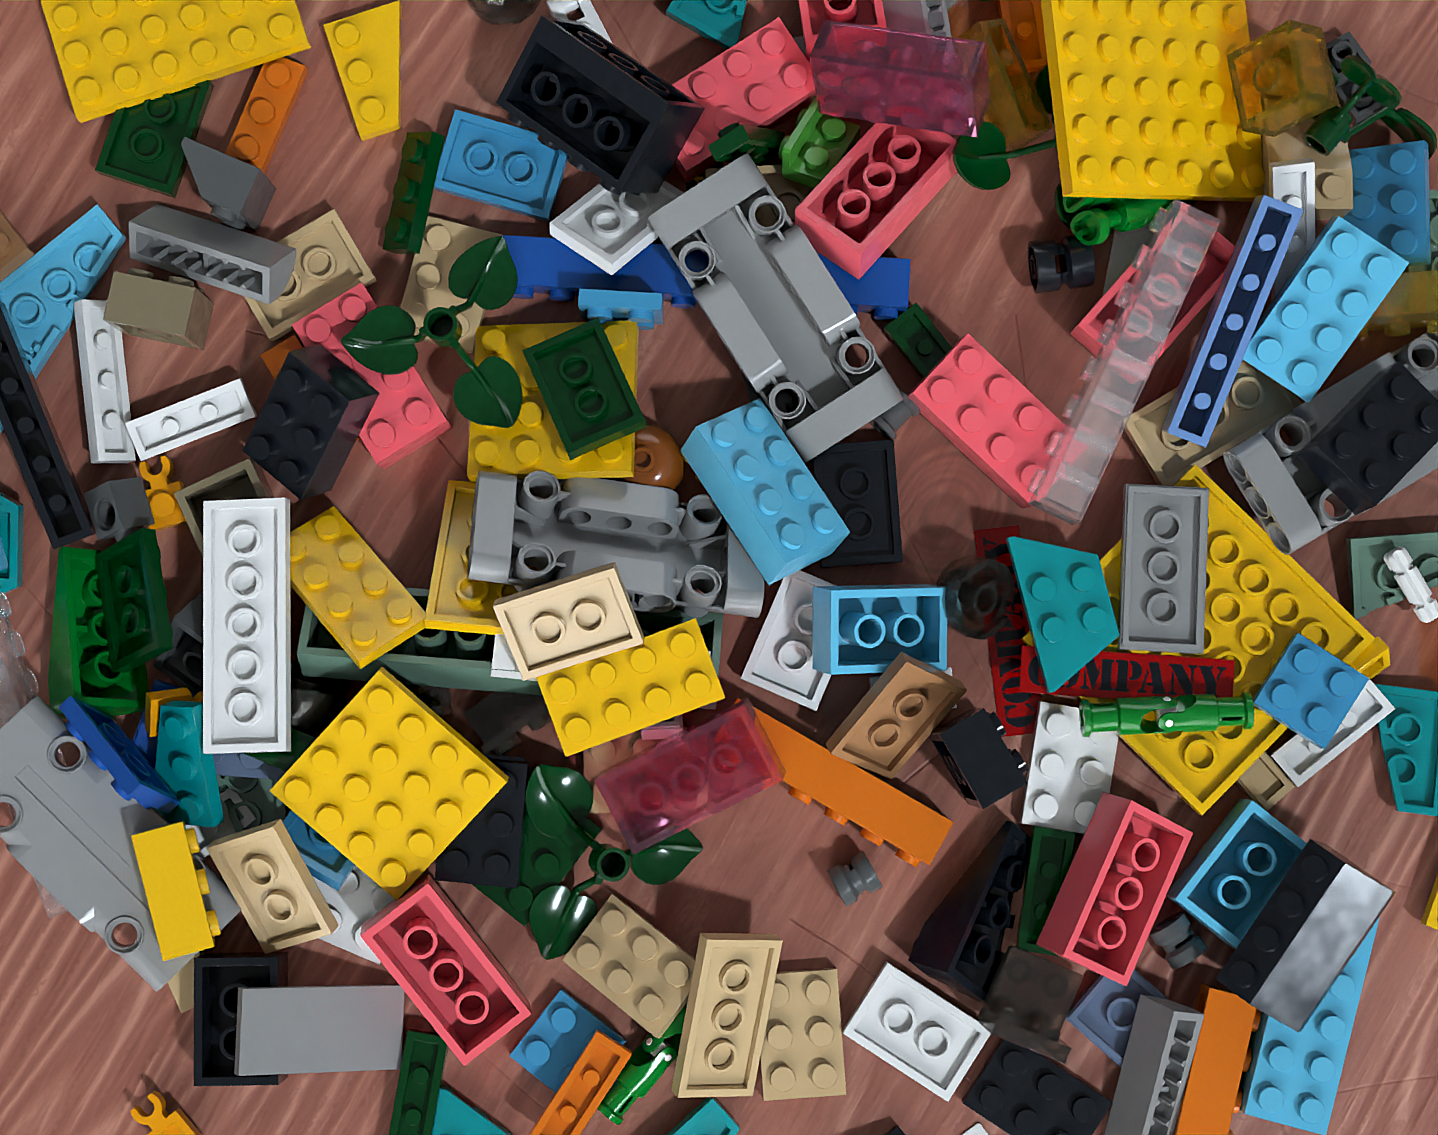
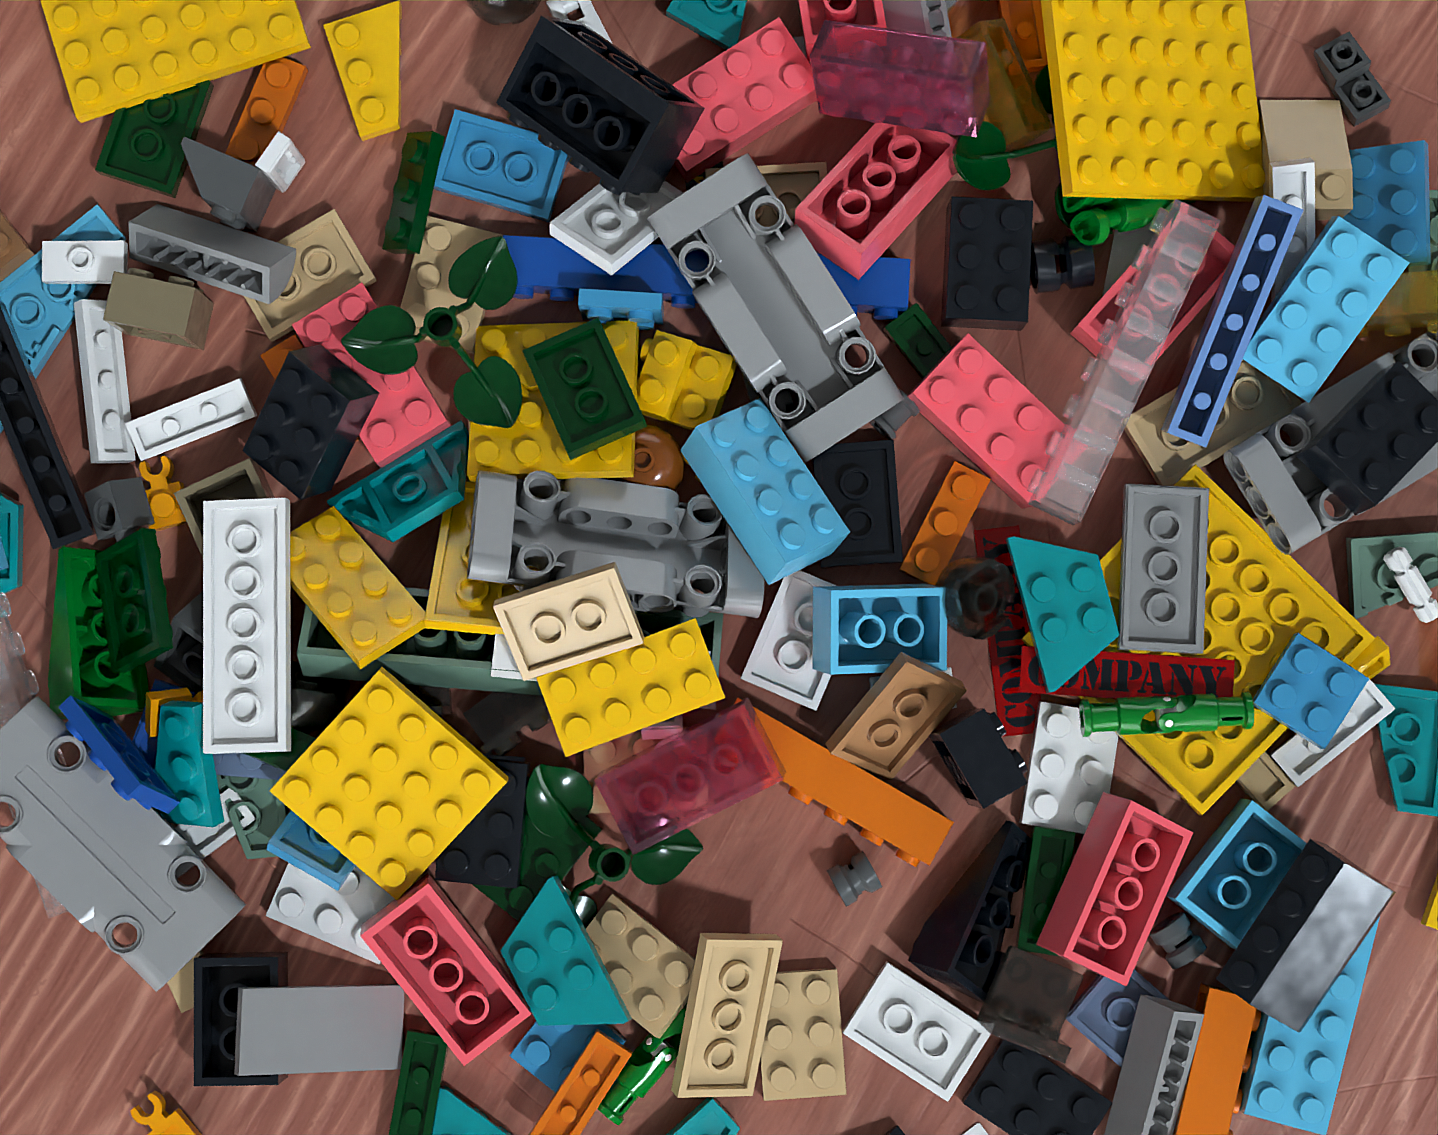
(83, 261): none -> white plate
(175, 889): yellow brick -> none
(272, 886): tan plate -> none
(281, 162): none -> white plate
(410, 487): none -> teal wing
(560, 965): none -> teal wing
(682, 380): none -> yellow plate
(741, 139): dark green plate -> none
(816, 145): bright green bracket -> none
(944, 524): none -> orange plate
(987, 263): none -> black brick
(1282, 78): clear yellow brick -> none
(1333, 124): dark green plant -> none

